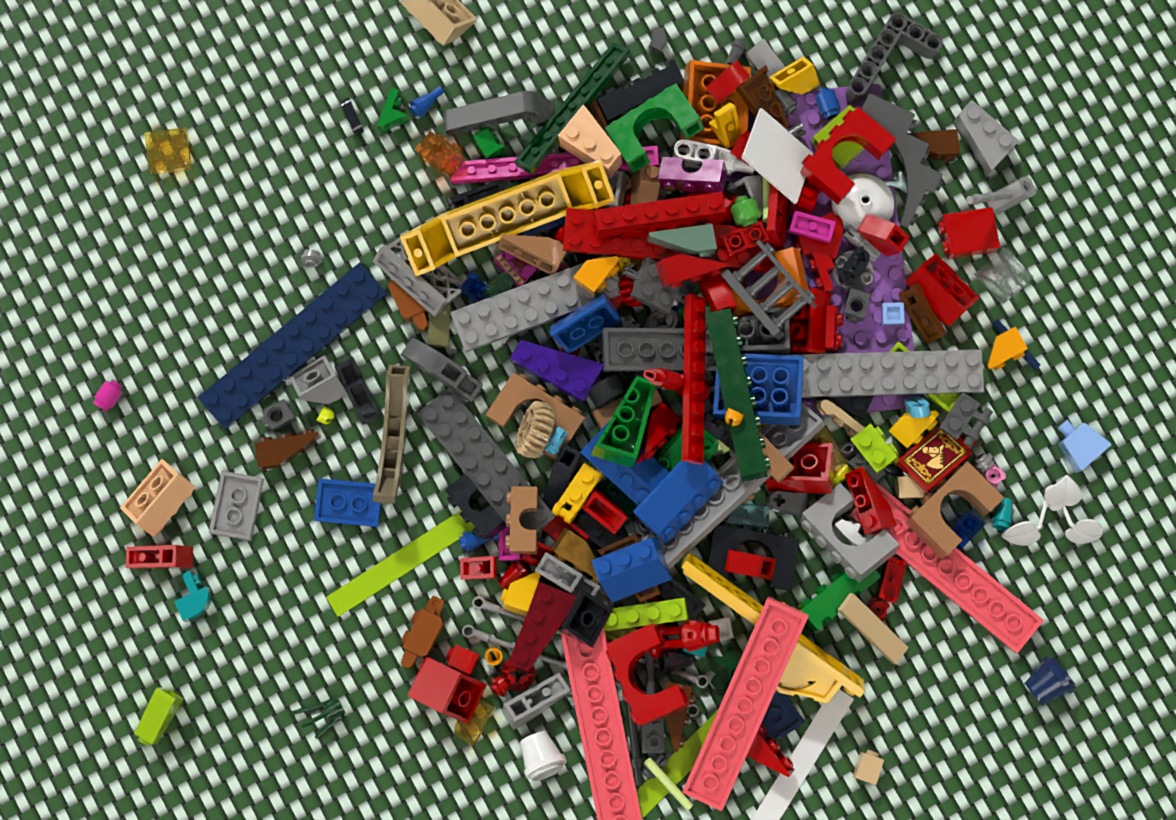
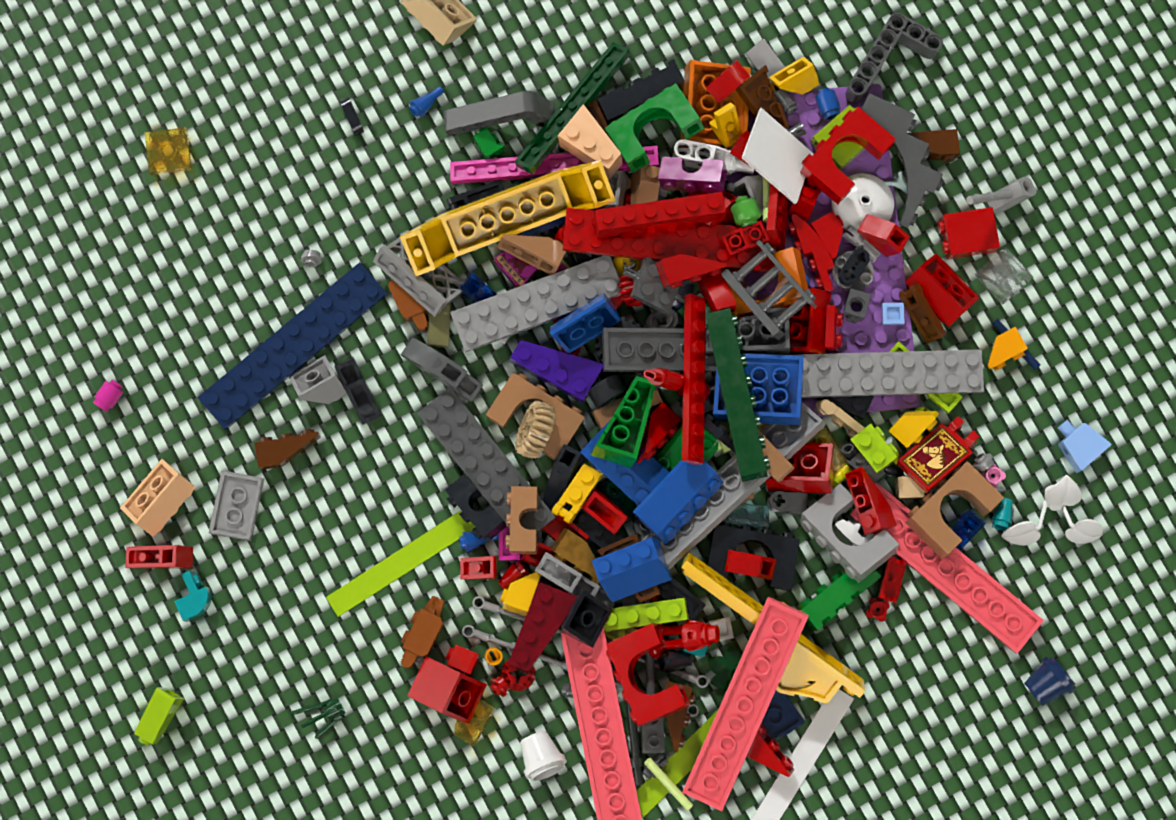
(281, 406): dark grey brick -> none
(325, 416): neon yellow hinge -> none
(346, 503): blue plate -> none
(390, 116): green slope -> none
(394, 434): dark tan arch -> none
(440, 154): clear orange brick -> none
(498, 285): clear green cone -> none
(534, 701): light grey slope -> none
(555, 441): medium azure pin -> none
(595, 272): light orange slope -> none
(658, 40): dark grey piece -> none
(688, 240): sand green slope -> none
(733, 415): light orange hinge -> none
(736, 51): dark grey pin -> none
(812, 227): dark pink plate -> none
(868, 767): tan brick -> none
(872, 628): tan tile -> none
(917, 407): medium azure beam -> none
(960, 415): dark grey plate -> none
(984, 136): light grey wedge -> none

